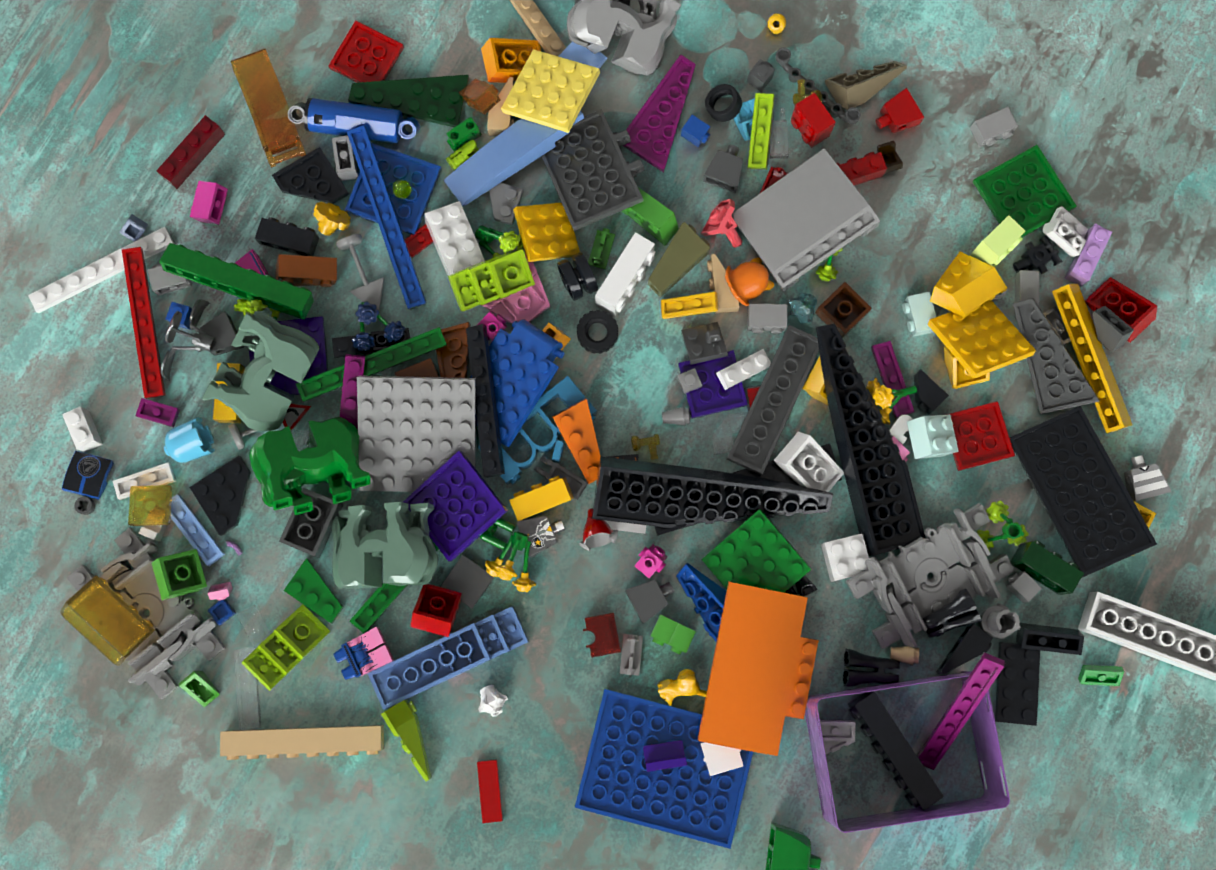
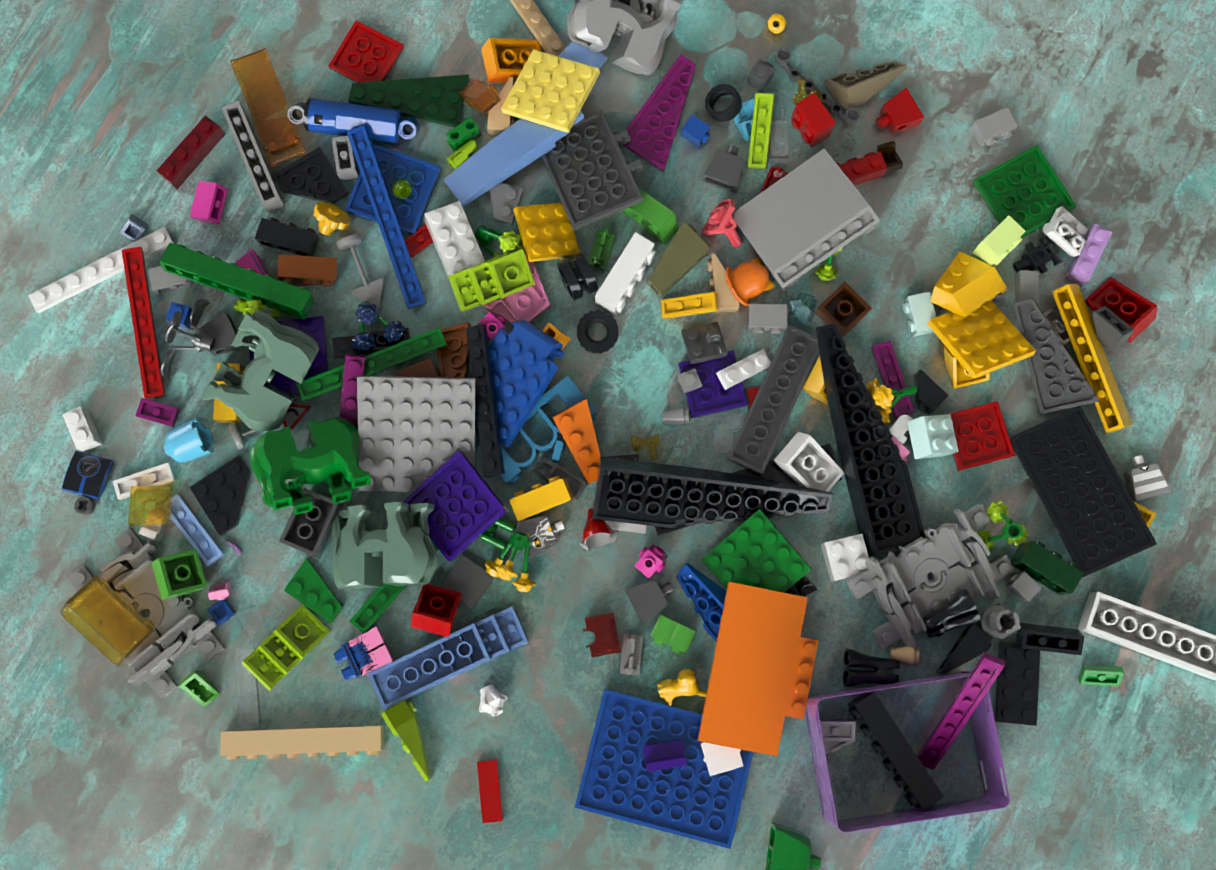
(253, 156): none -> light grey brick

